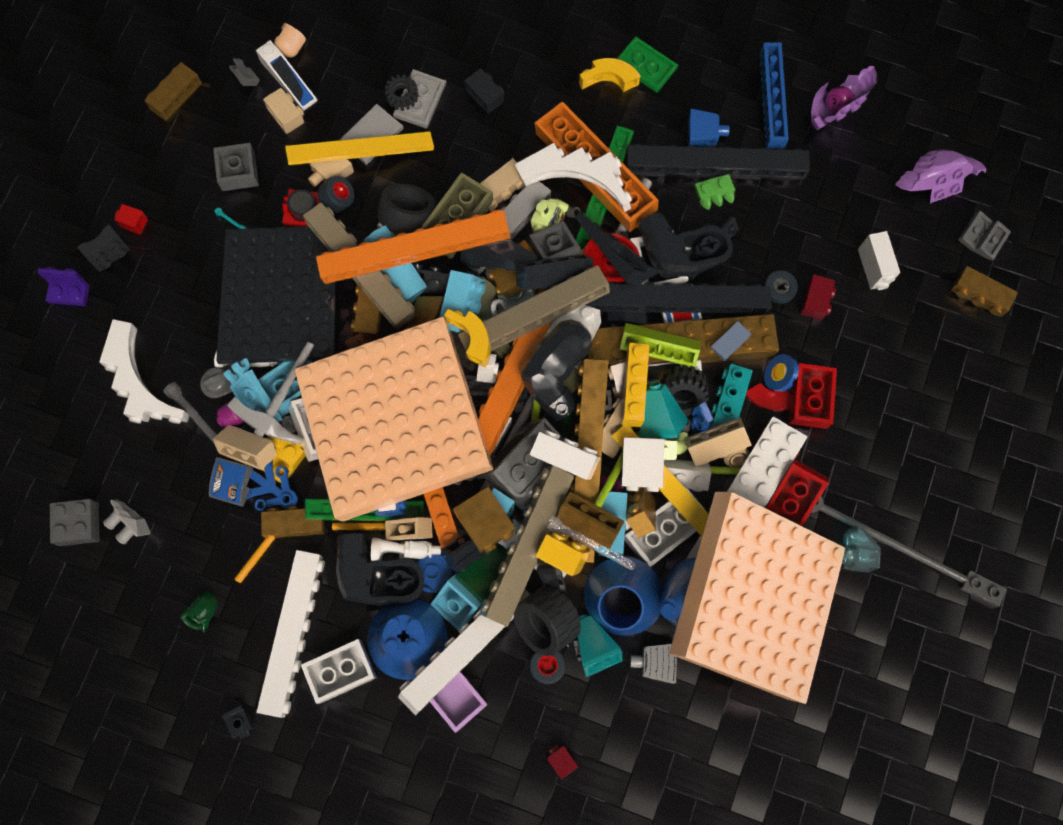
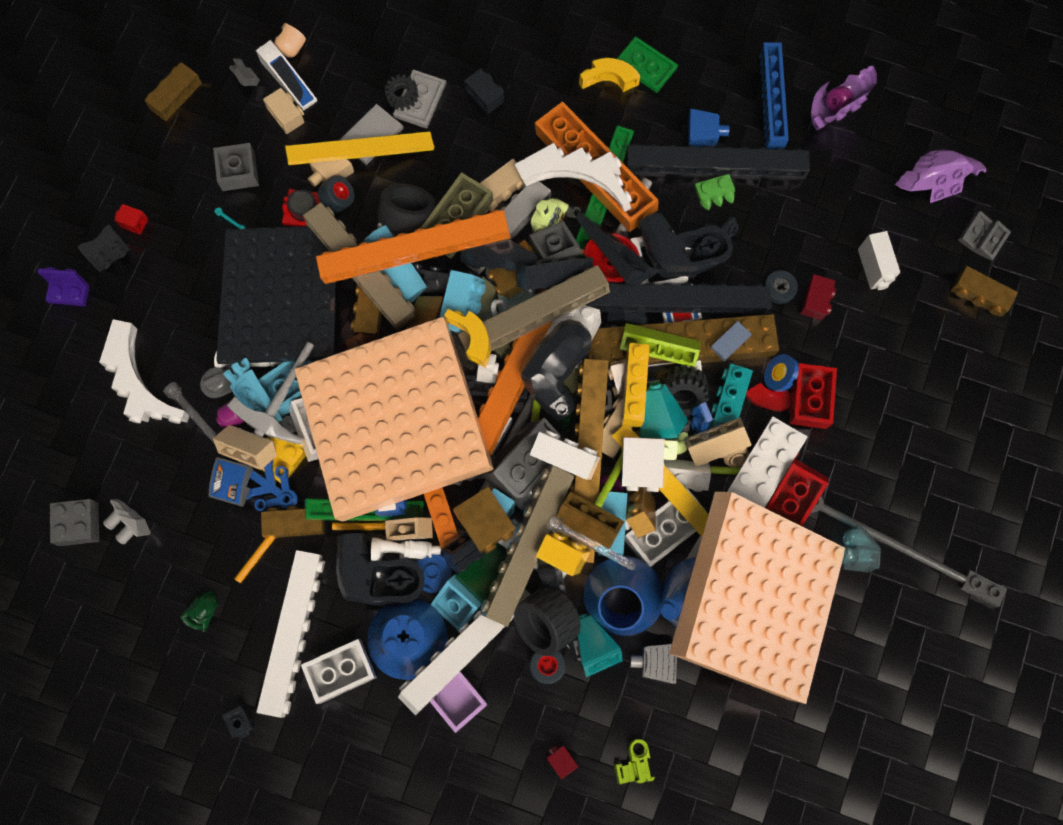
(638, 769): none -> lime piece

